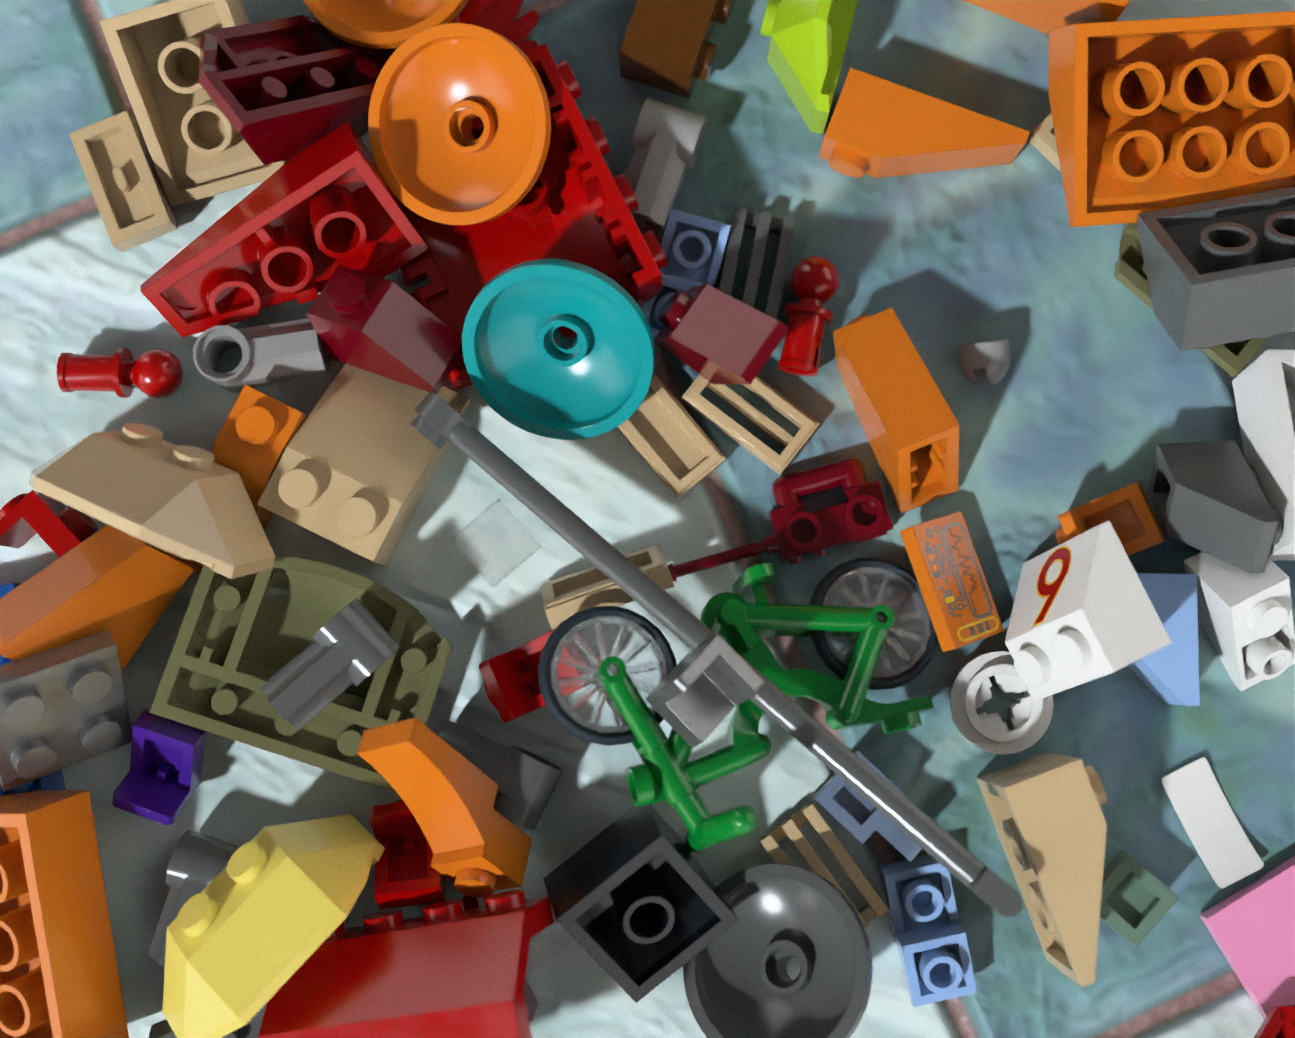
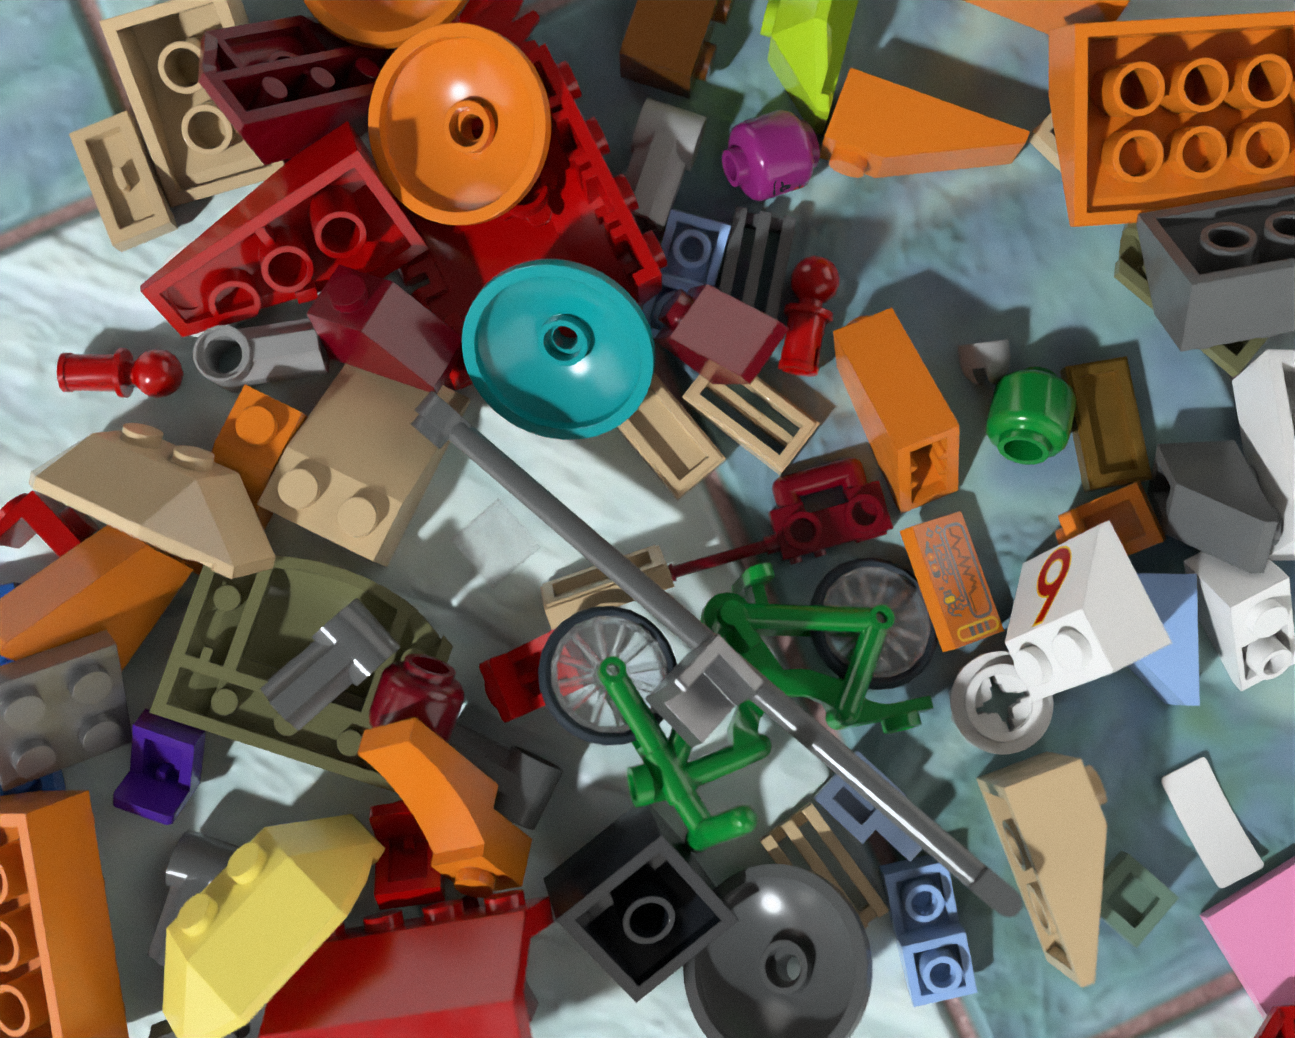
(418, 689): none -> dark red head
(771, 155): none -> magenta head
(1031, 415): none -> green head
(1107, 425): none -> pearl gold tile

